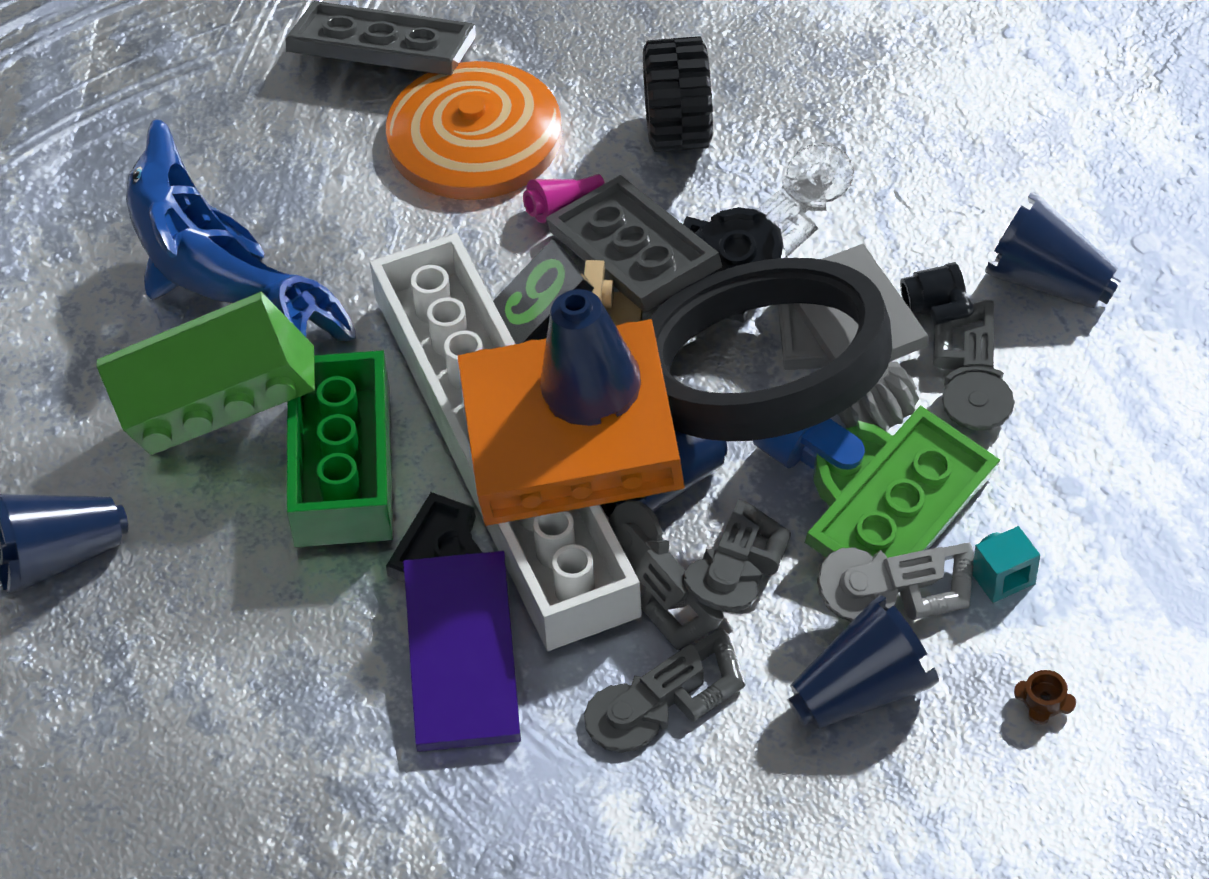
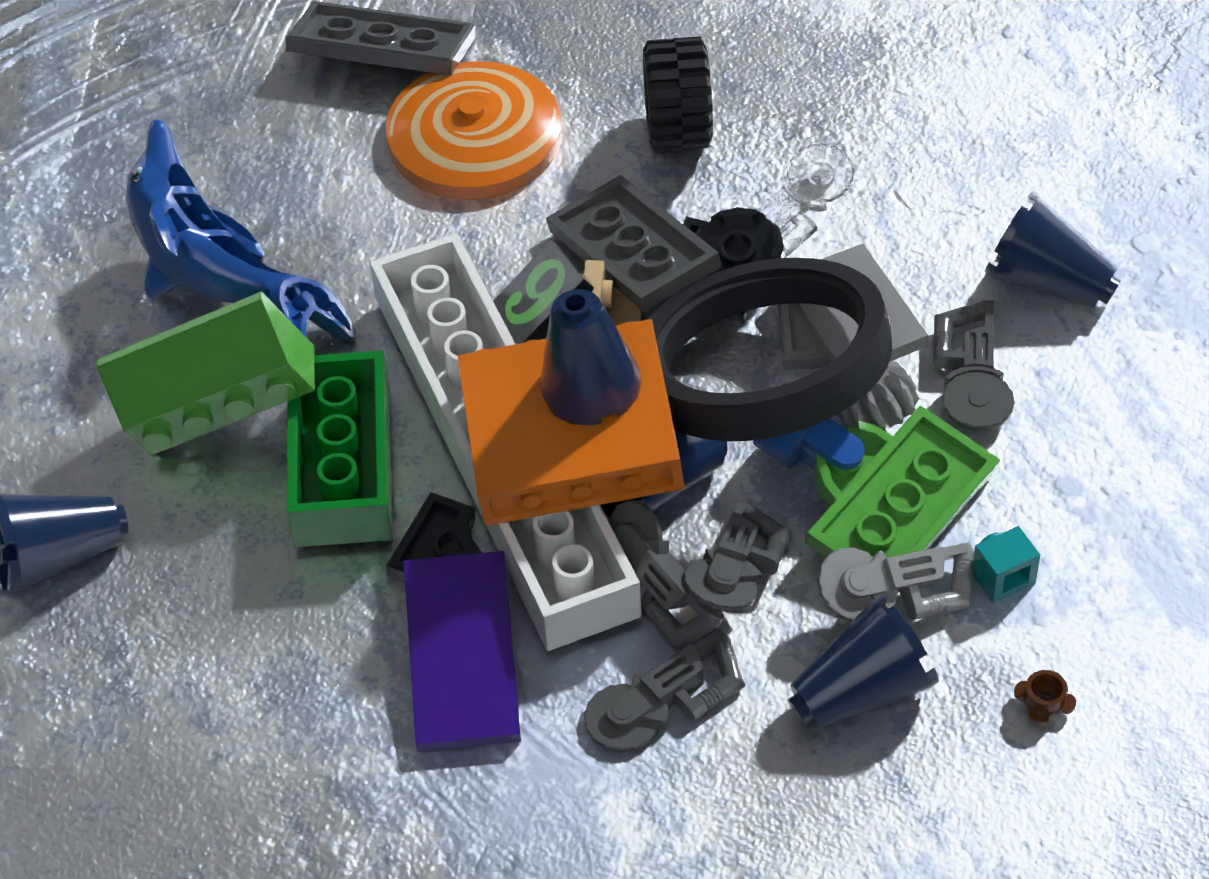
(550, 195): dark pink cone -> none
(938, 293): black piece -> none

